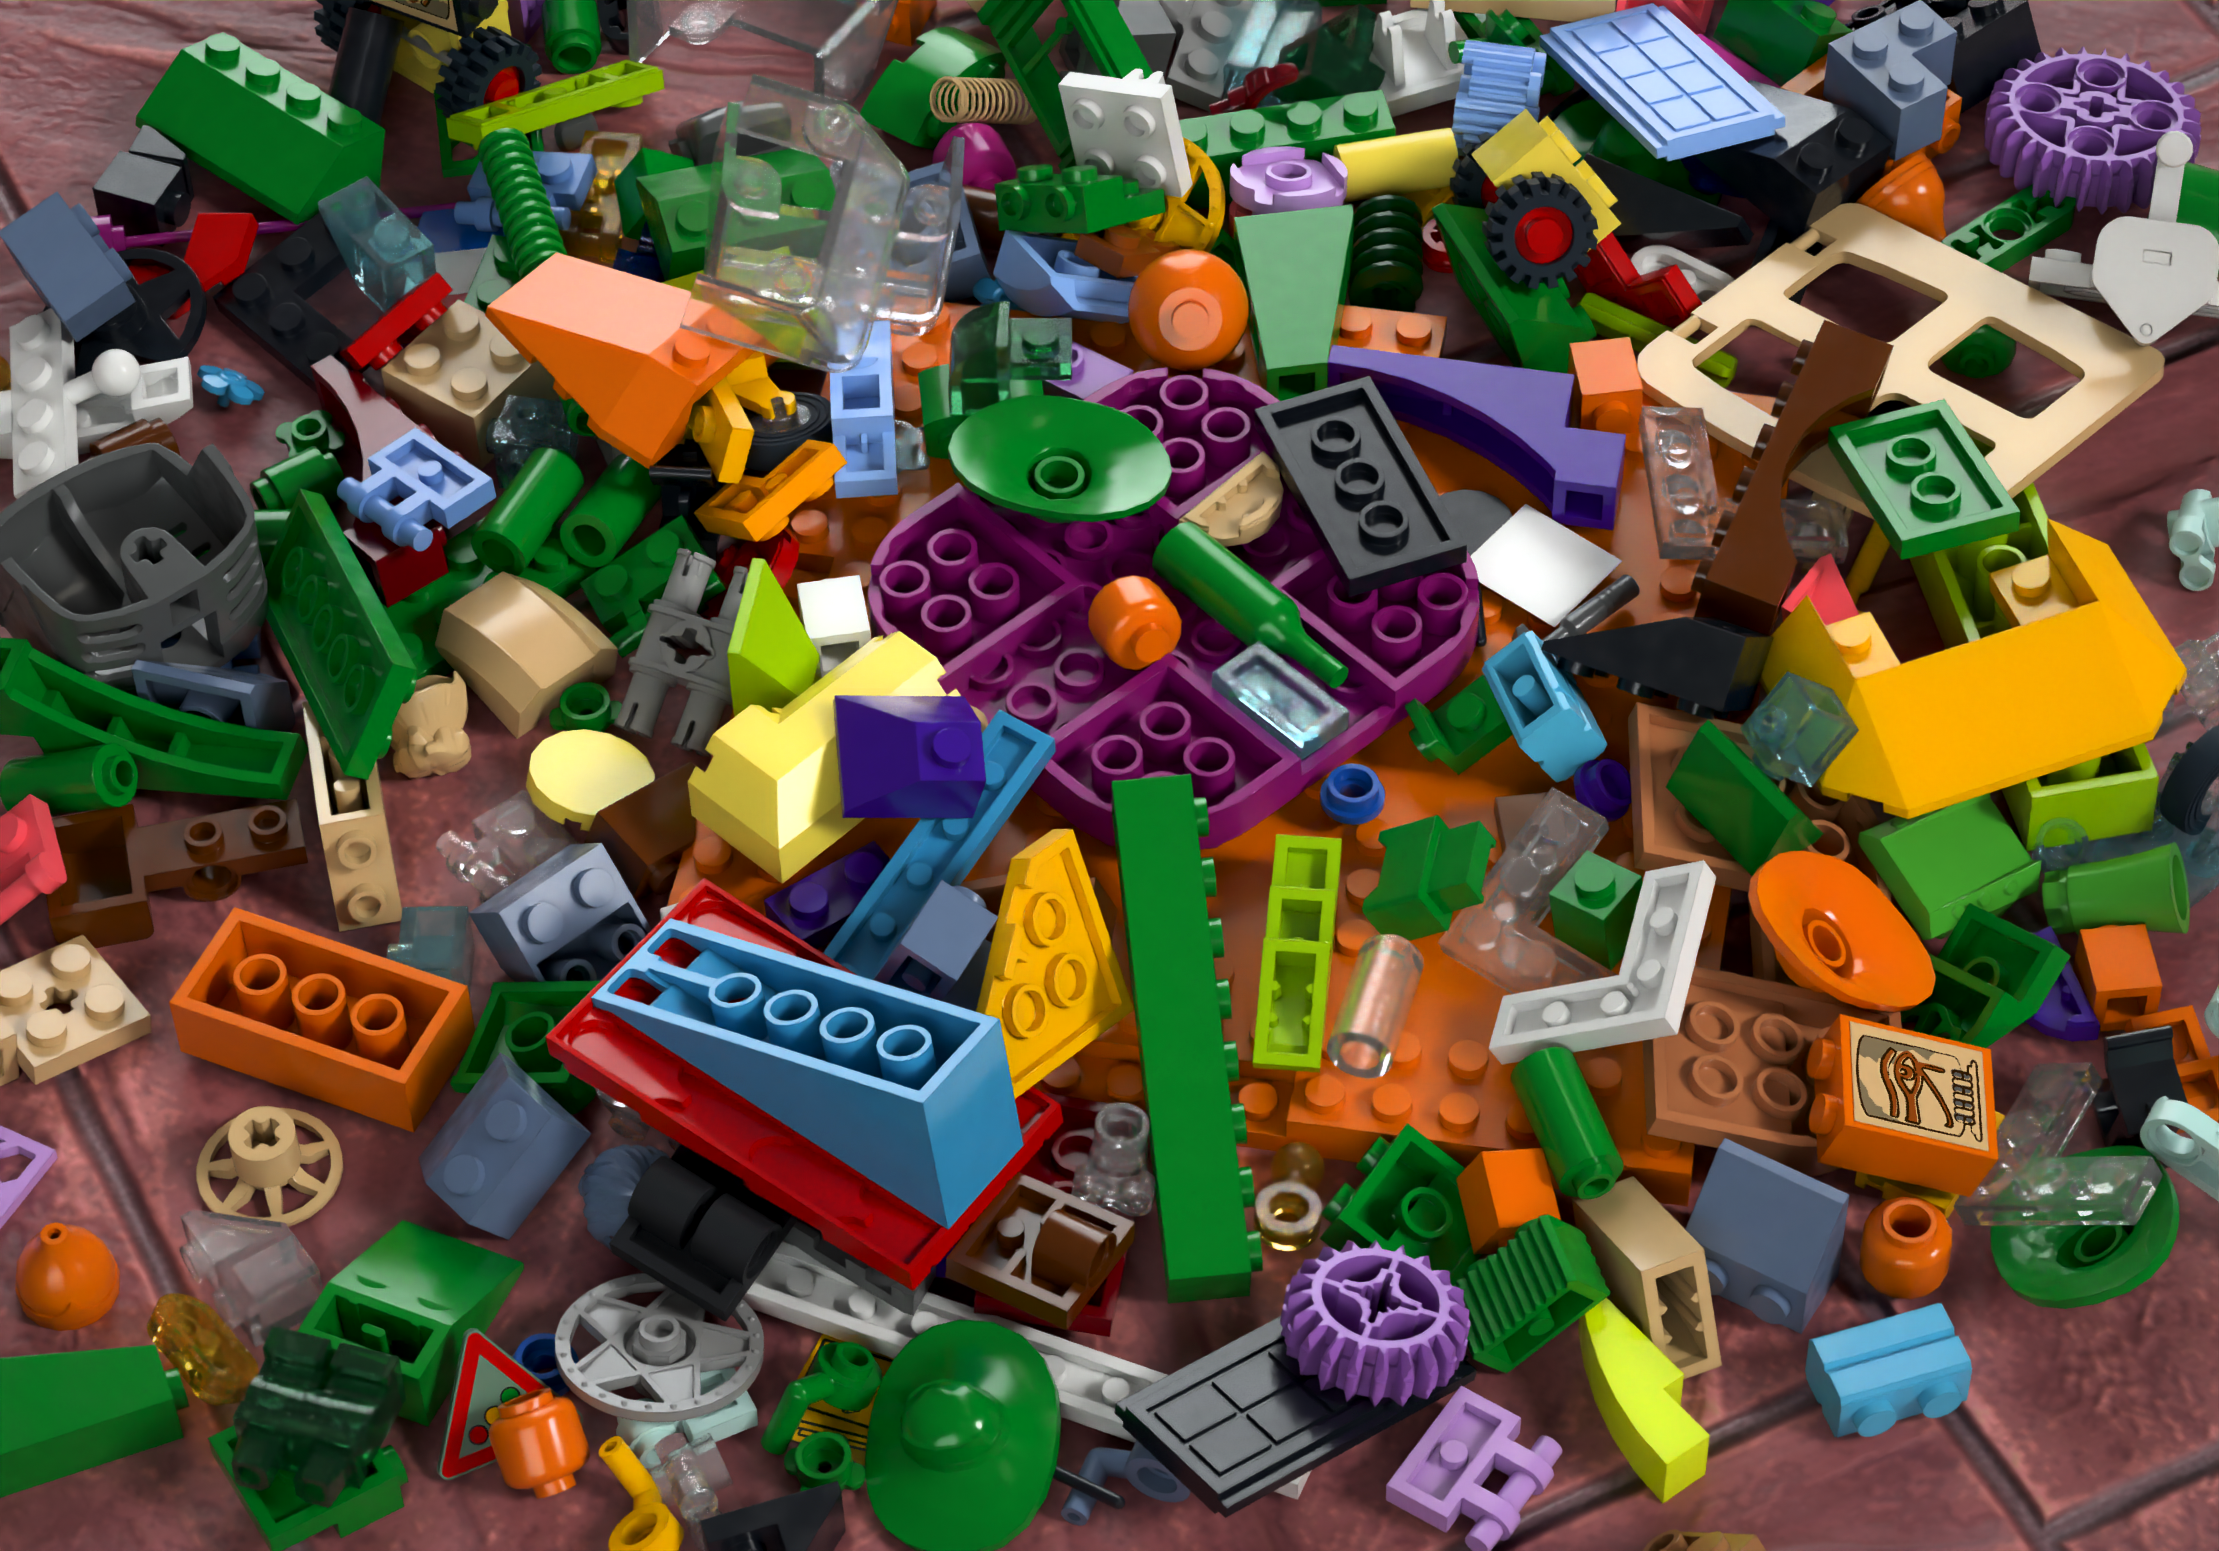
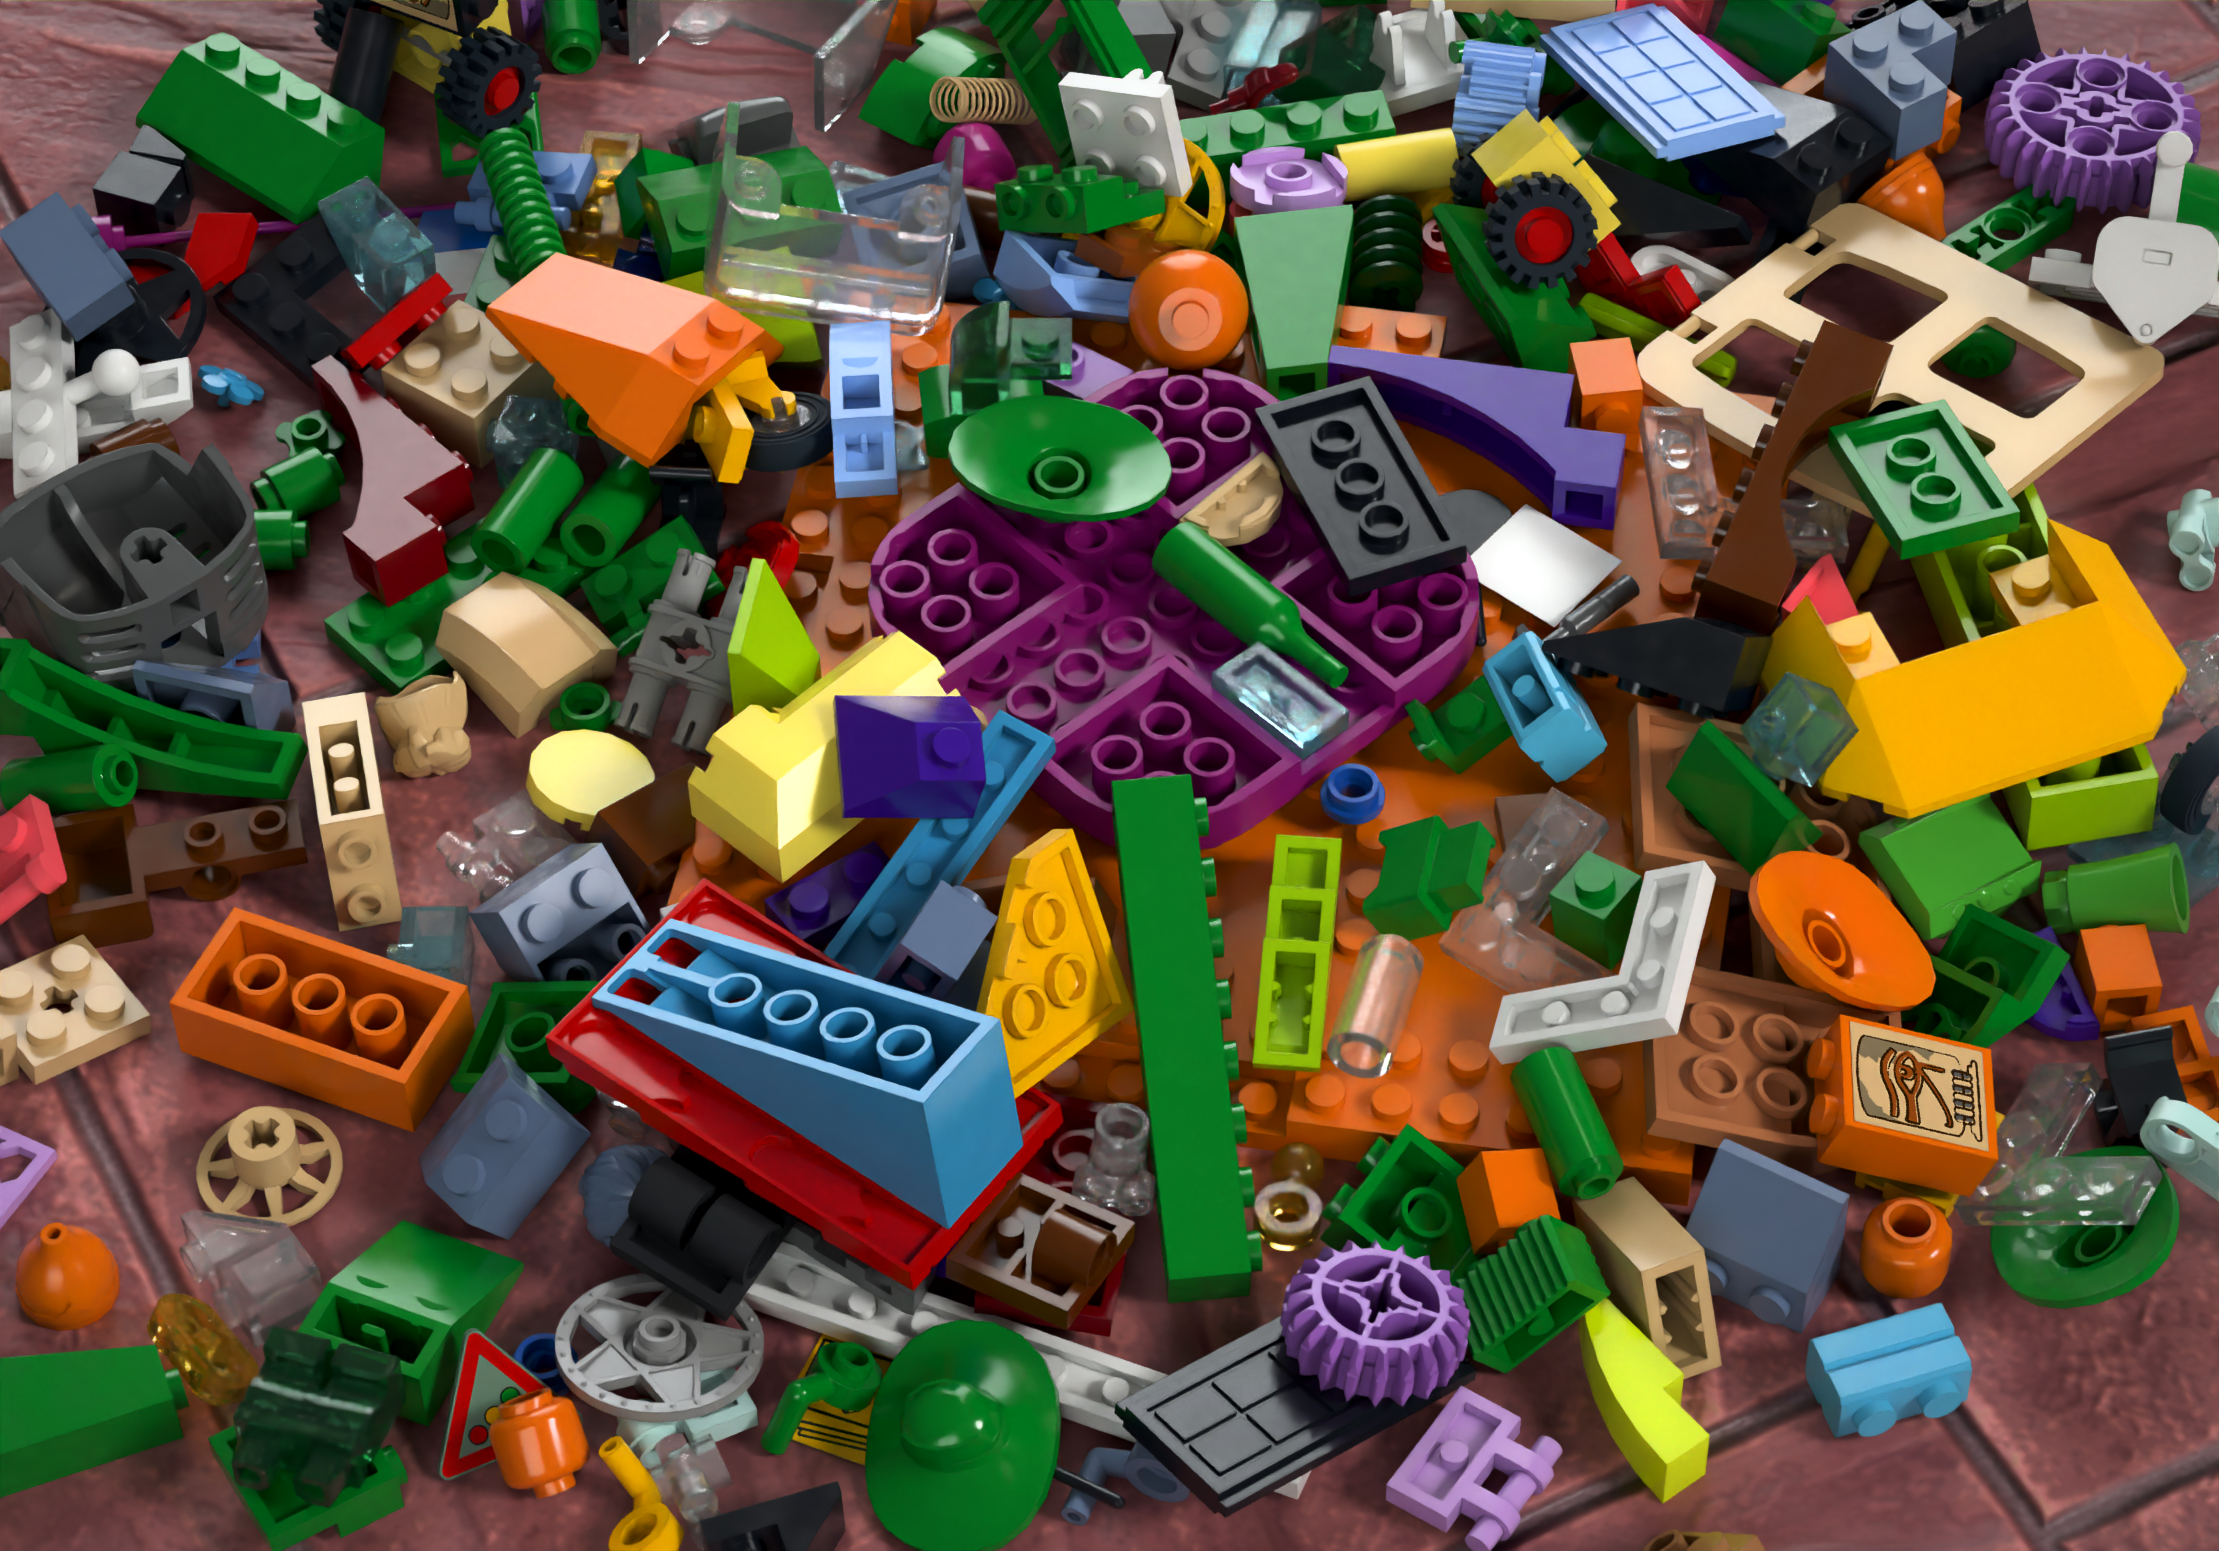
(337, 636): green plate -> none
(428, 478): medium blue plate -> none
(570, 133): dark grey rock -> none
(613, 85): lime plate -> none
(760, 506): light orange plate -> none
(803, 307): clear windscreen -> none
(824, 1450): green plate -> none
(834, 618): white brick -> none
(1134, 622): orange head -> none
(1604, 788): dark purple plate -> none
(2062, 856): clear light blue piece -> none

